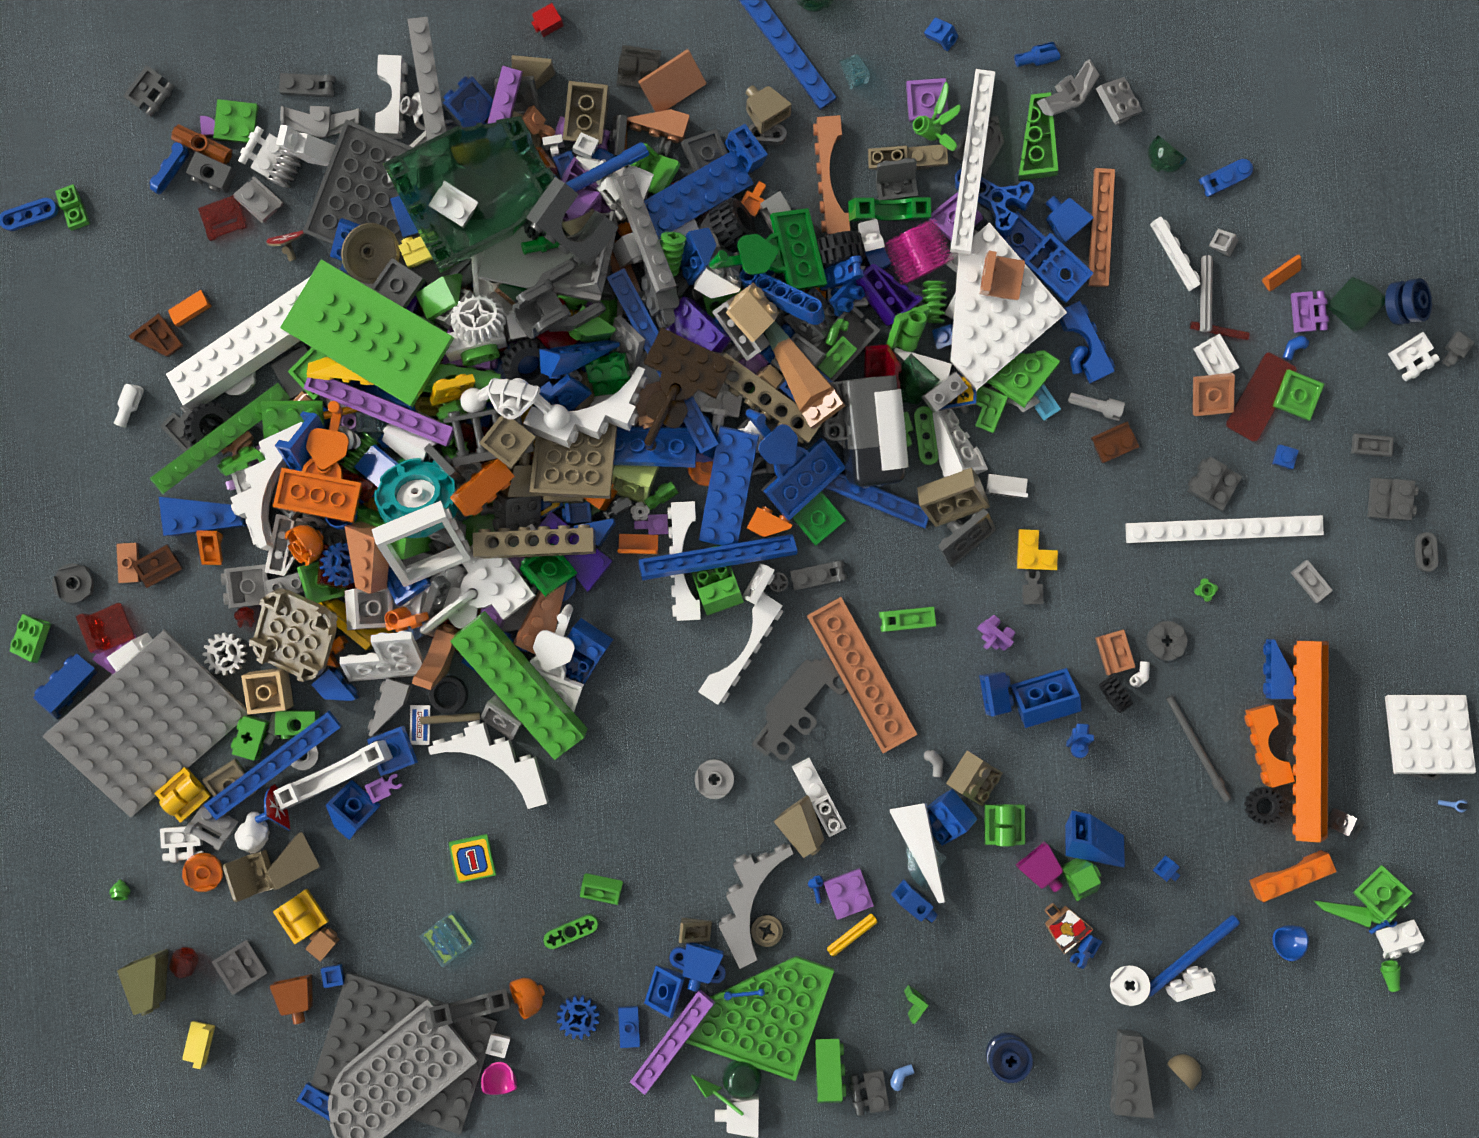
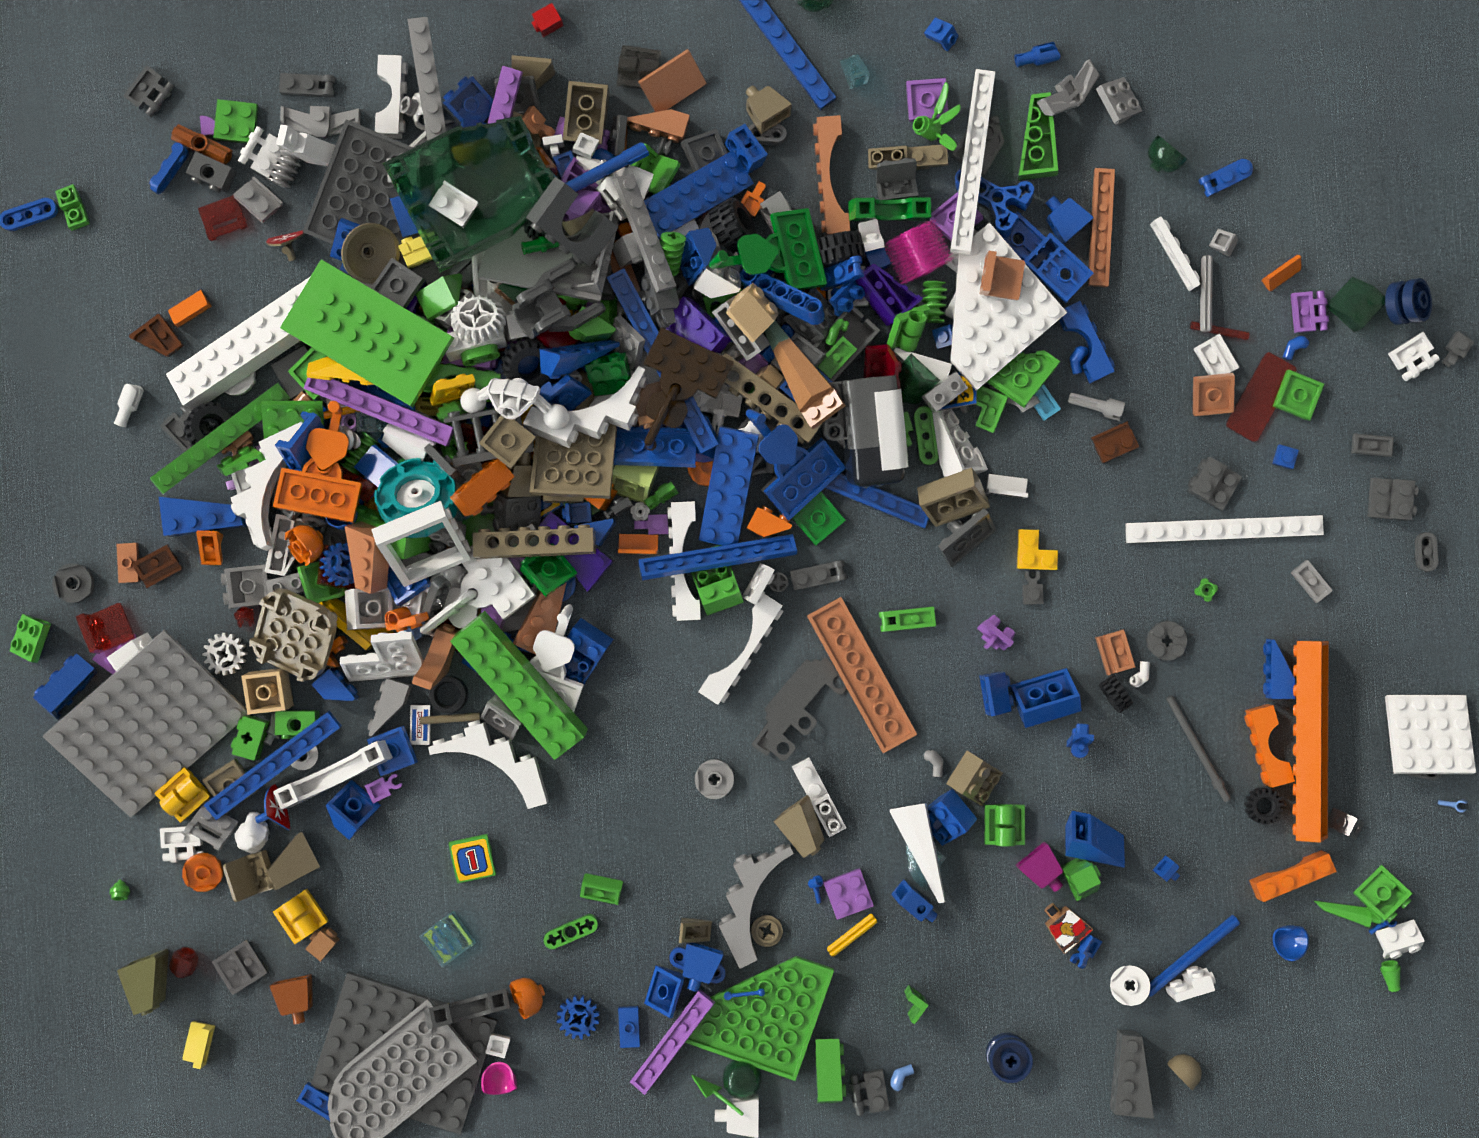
(332, 975): blue plate -> none

